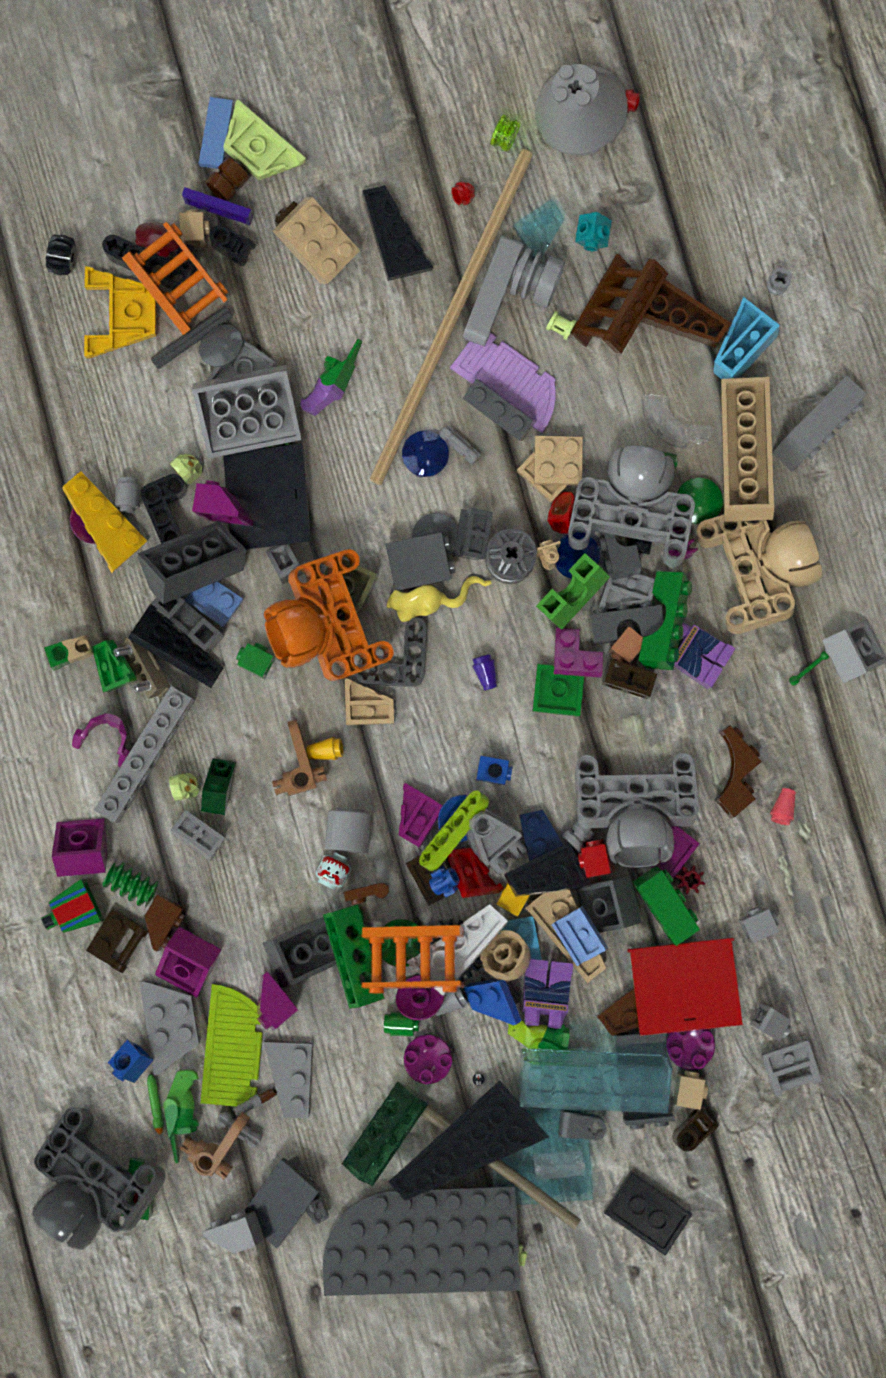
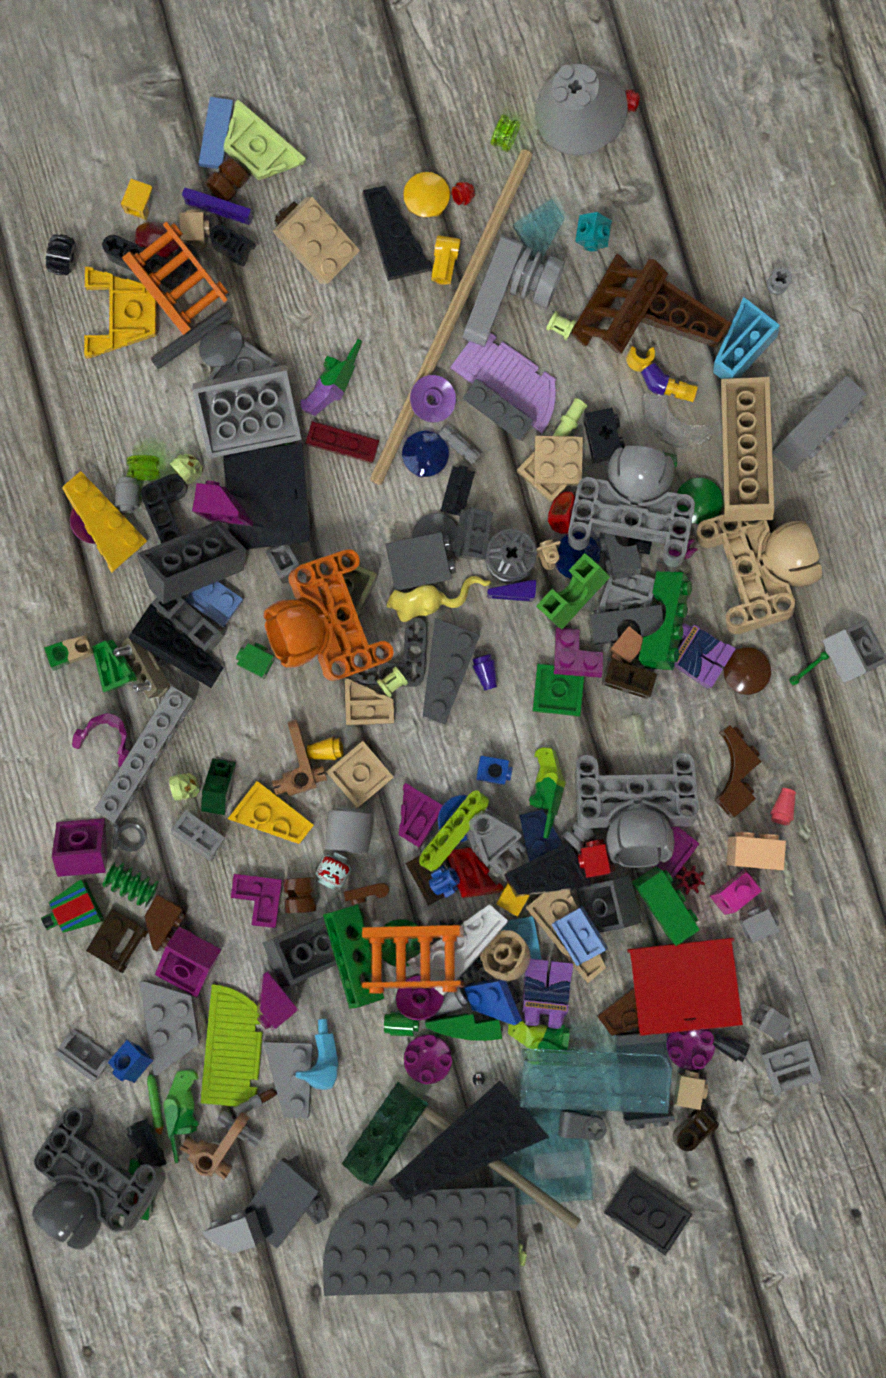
(83, 1055): none -> light grey hinge
(116, 843): none -> dark grey piece
(136, 199): none -> yellow panel
(143, 467): none -> clear neon green wheel
(143, 1135): none -> black hinge
(264, 893): none -> magenta plate
(270, 814): none -> yellow wing
(299, 895): none -> reddish brown wheel
(325, 1071): none -> medium azure animal
(342, 442): none -> dark red tile
(360, 774): none -> tan plate
(392, 682): none -> yellowish green bush
(426, 194): none -> yellow dish
(443, 396): none -> medium lavender dish
(445, 254): none -> yellow piece
(448, 663): none -> dark grey wedge
(457, 490): none -> black hinge
(464, 1027): none -> green slope
(517, 591): none -> dark purple slope
(548, 786): none -> animal
(571, 418): none -> yellowish green pin
(594, 424): none -> black brick
(656, 379): none -> yellow piece
(731, 1046): none -> black cone
(736, 892): none -> dark pink torso
(747, 671): none -> reddish brown dish
(752, 852): none -> light nougat brick

